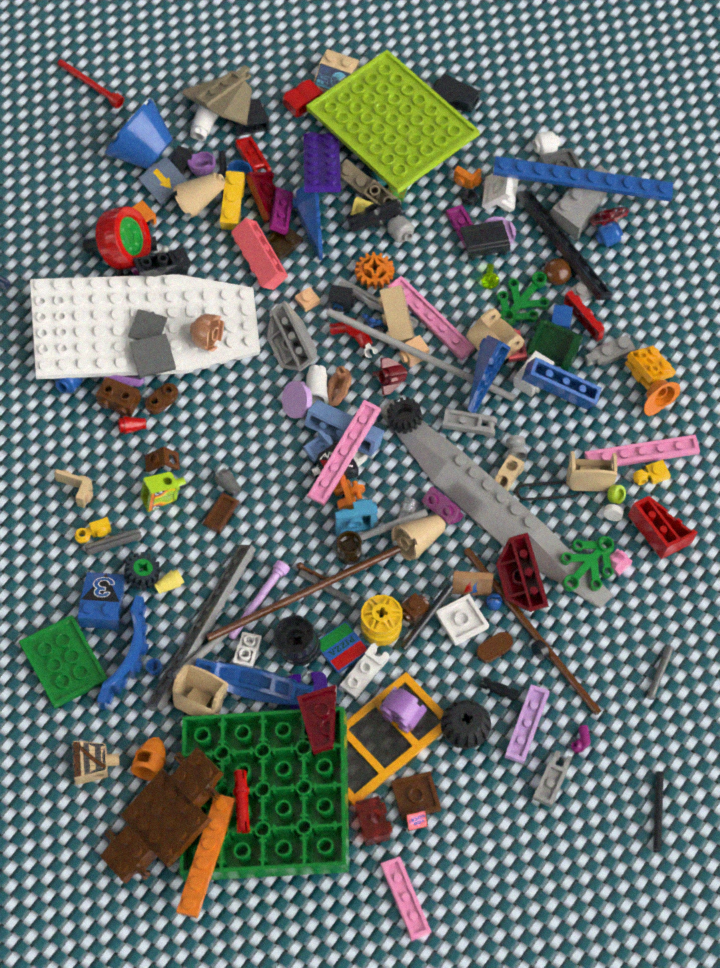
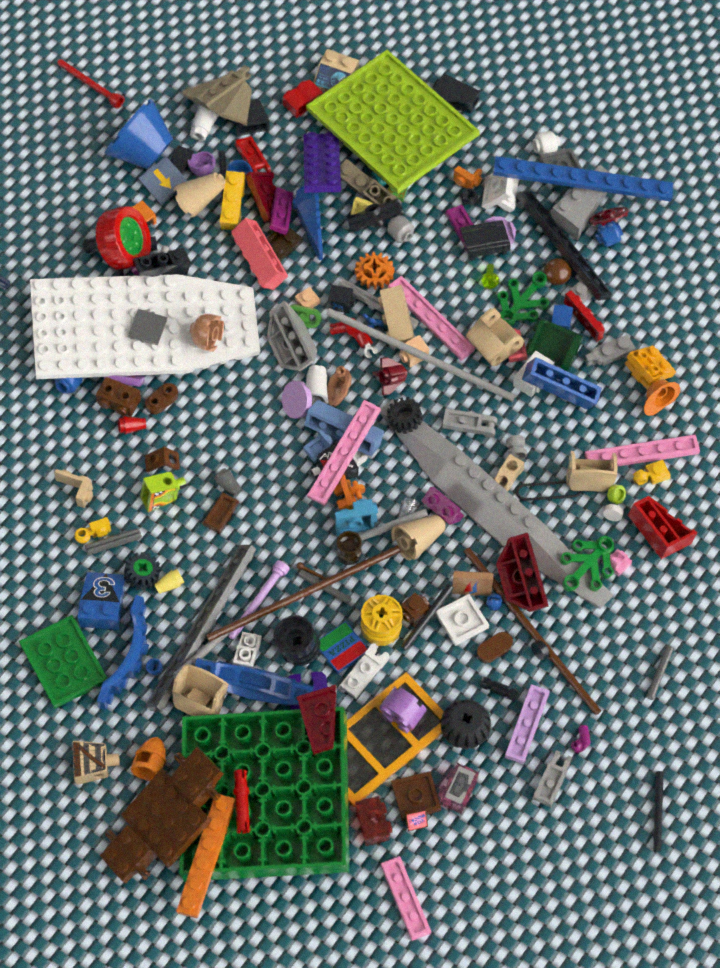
(152, 355): dark grey tile -> none
(305, 312): none -> bright green plate
(459, 788): none -> brick
(489, 360): blue wedge -> none

